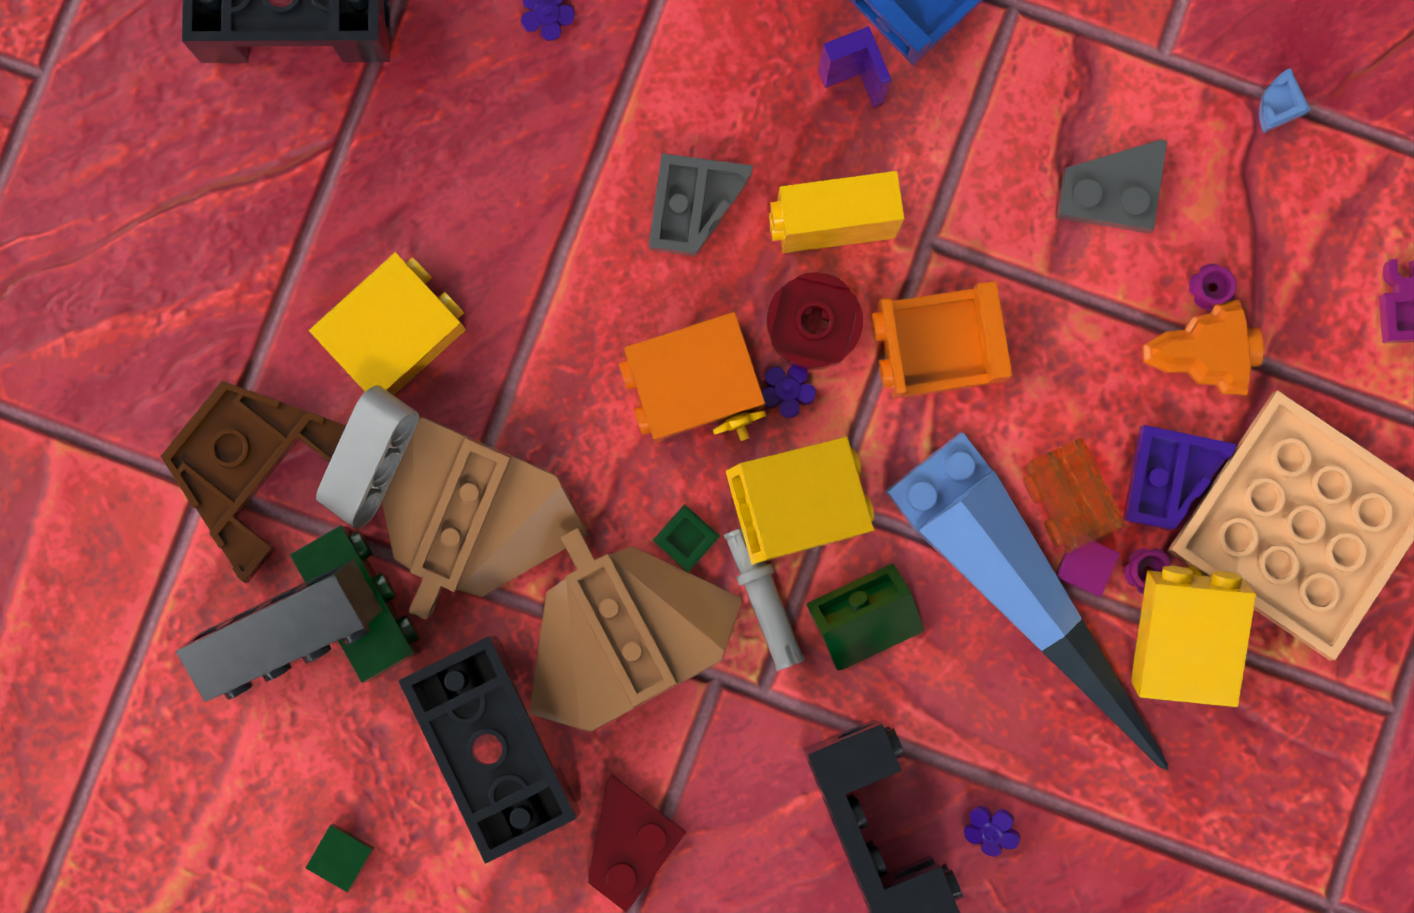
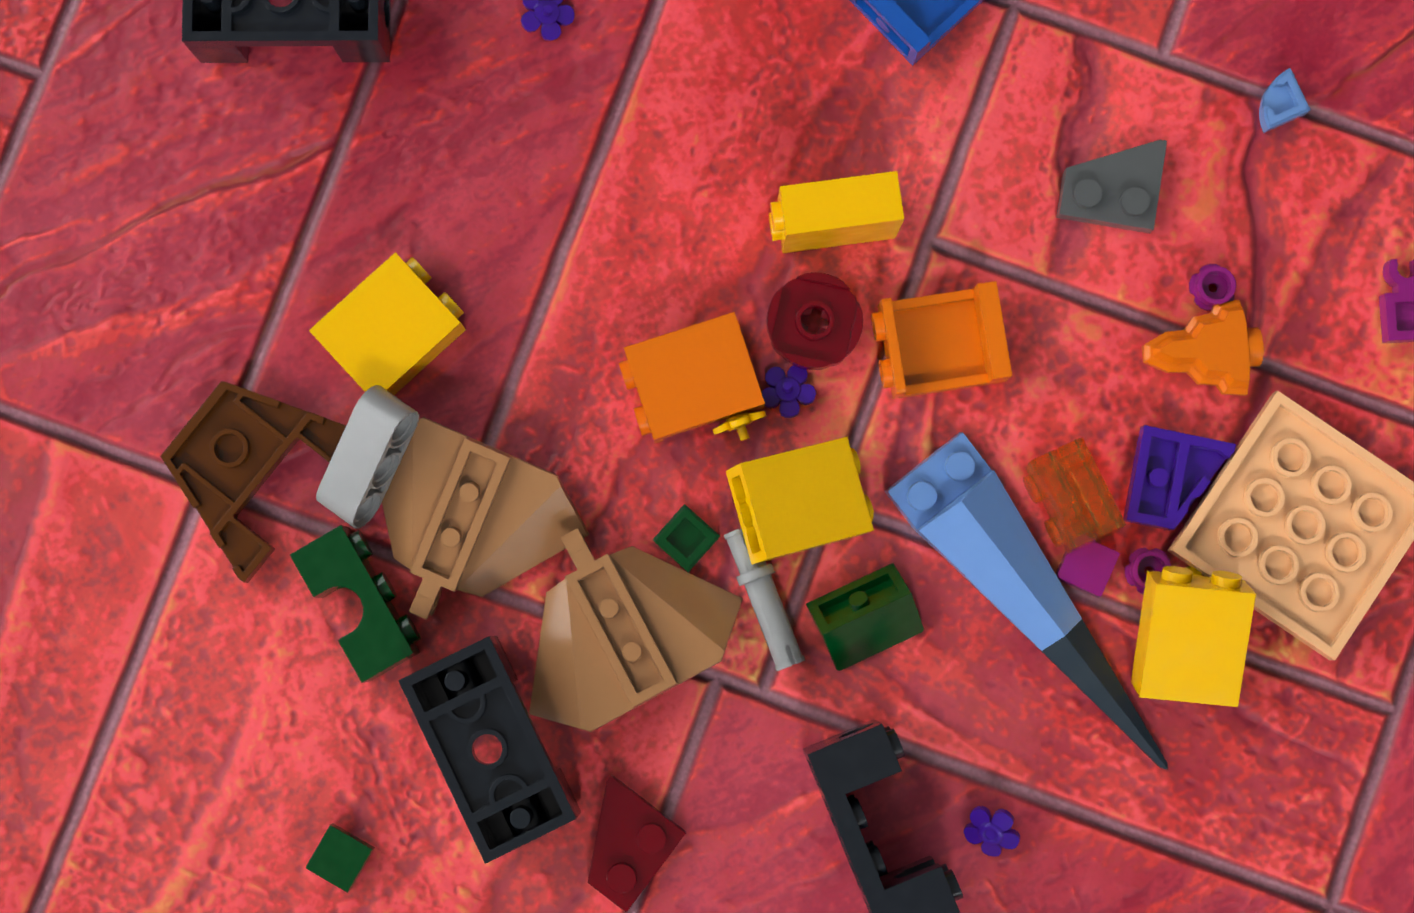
(281, 631): black brick -> none
(693, 201): dark grey wing -> none
(855, 56): dark purple panel -> none

